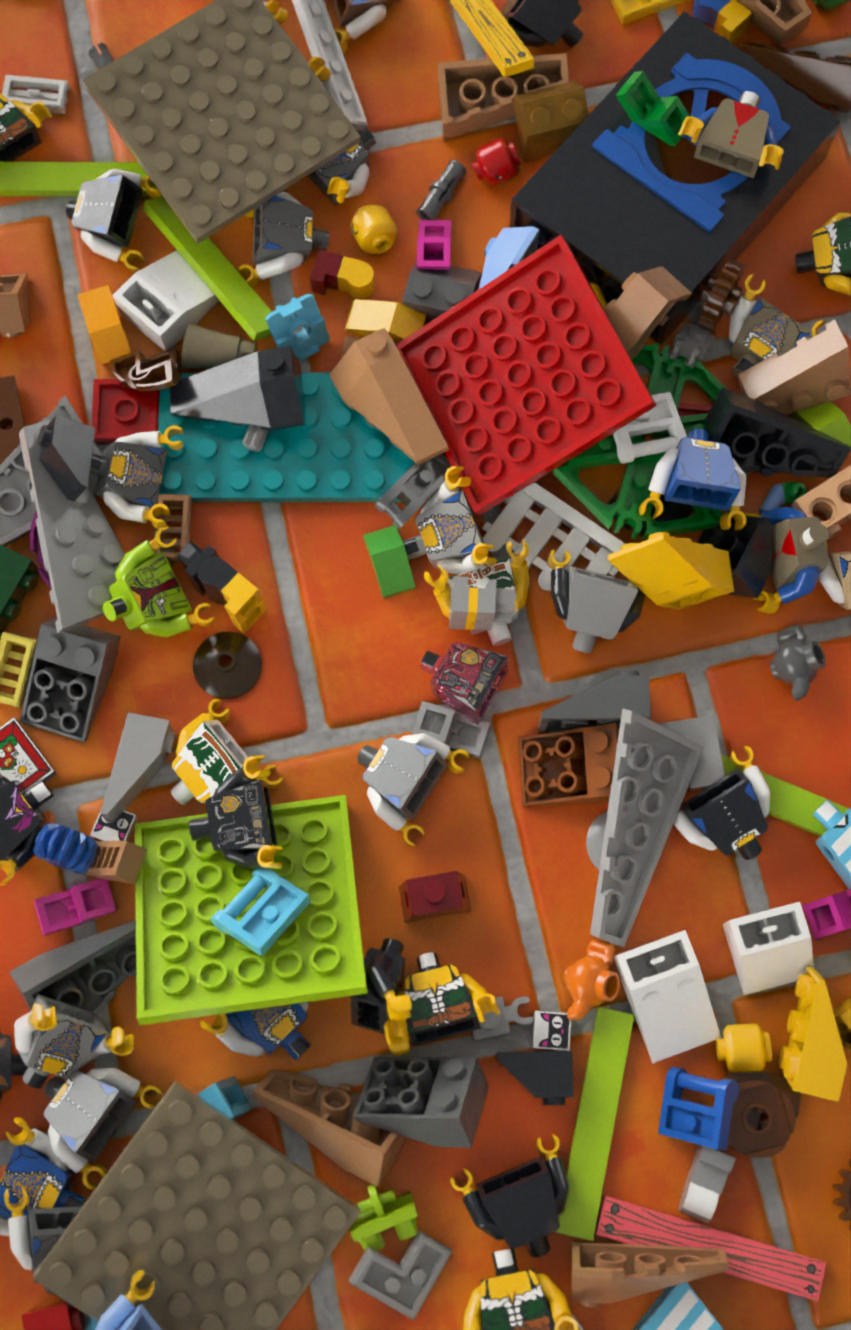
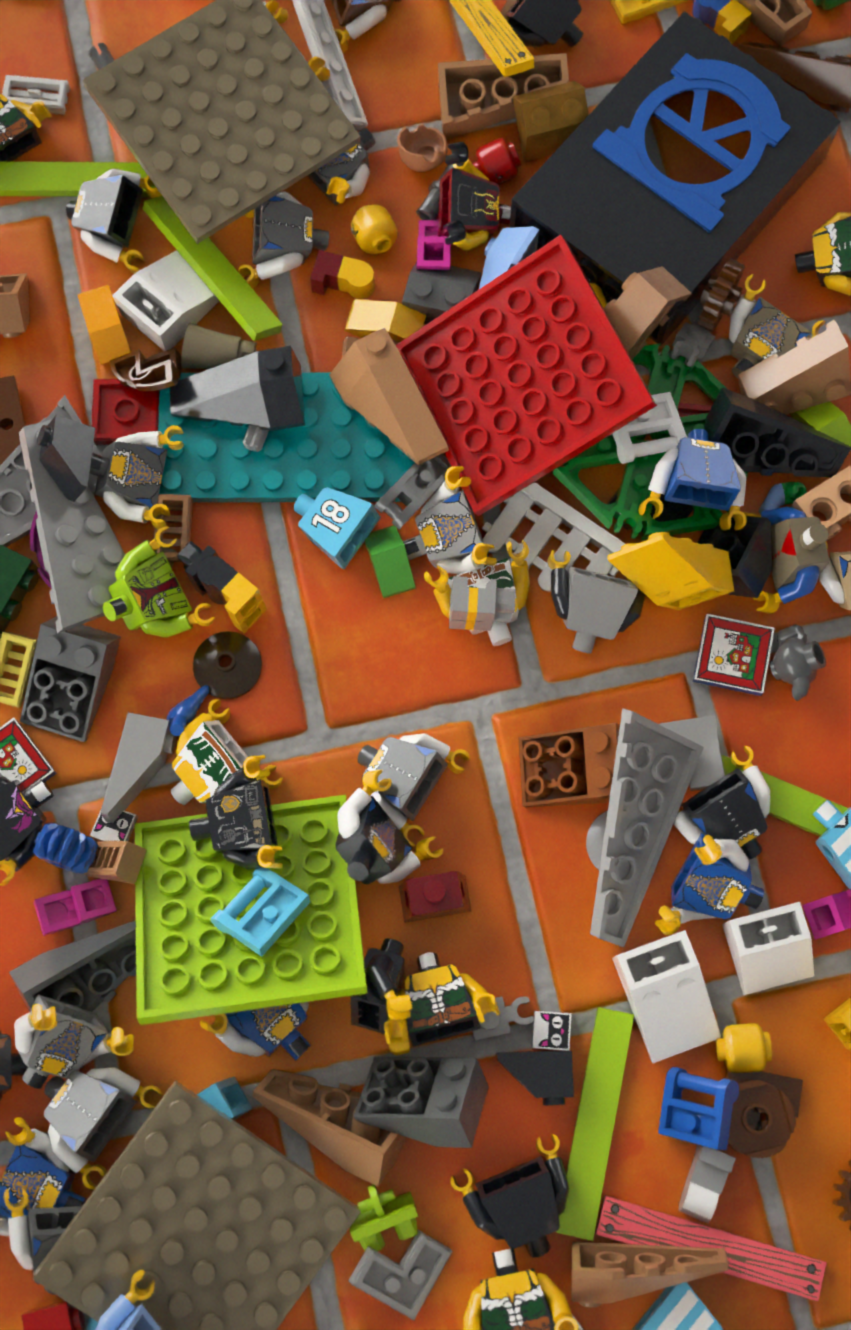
(186, 710): none -> blue animal
(296, 314): medium azure piece -> none
(336, 523): none -> medium azure torso
(372, 841): none -> torso
(422, 148): none -> nougat hair
(452, 729): light grey slope -> none
(466, 678): torso -> none
(468, 202): none -> torso
(591, 979): orange piece -> none
(600, 704): dark grey slope -> none
(653, 113): green slope -> none
(710, 884): none -> torso
(733, 654): none -> tile
(734, 136): dark tan torso -> none
(815, 1055): yellow slope -> none

